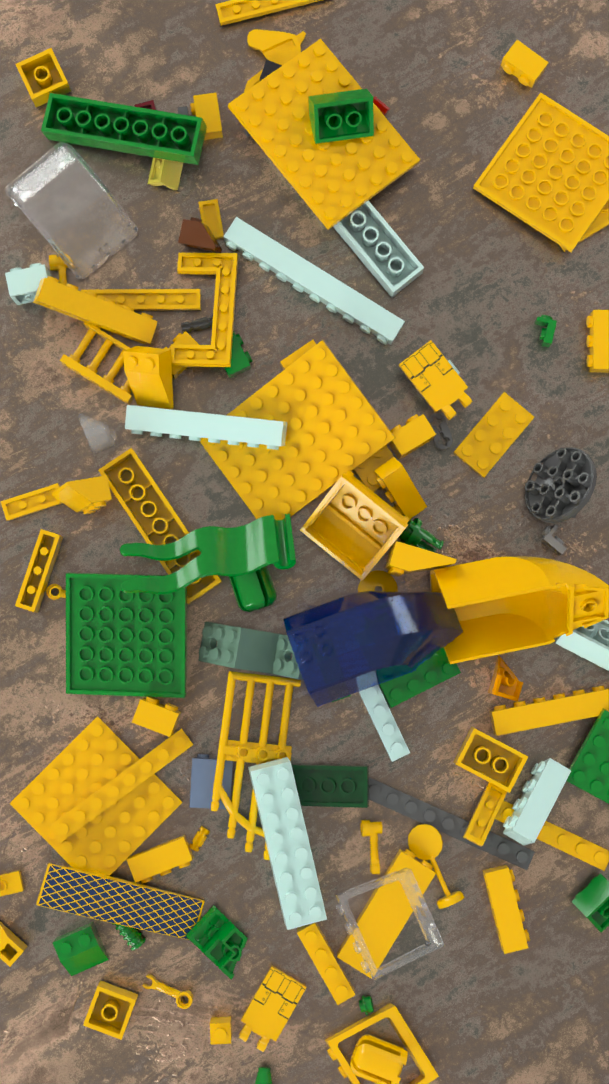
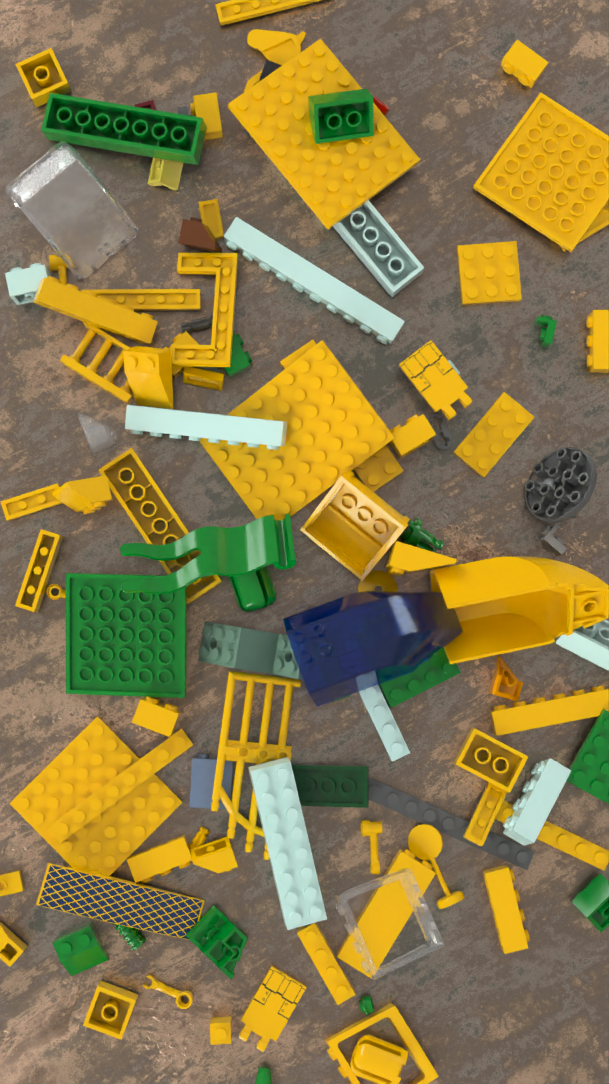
(204, 377): none -> yellow piece
(215, 856): none -> yellow slope
(399, 488): yellow brick -> none
(489, 273): none -> yellow plate

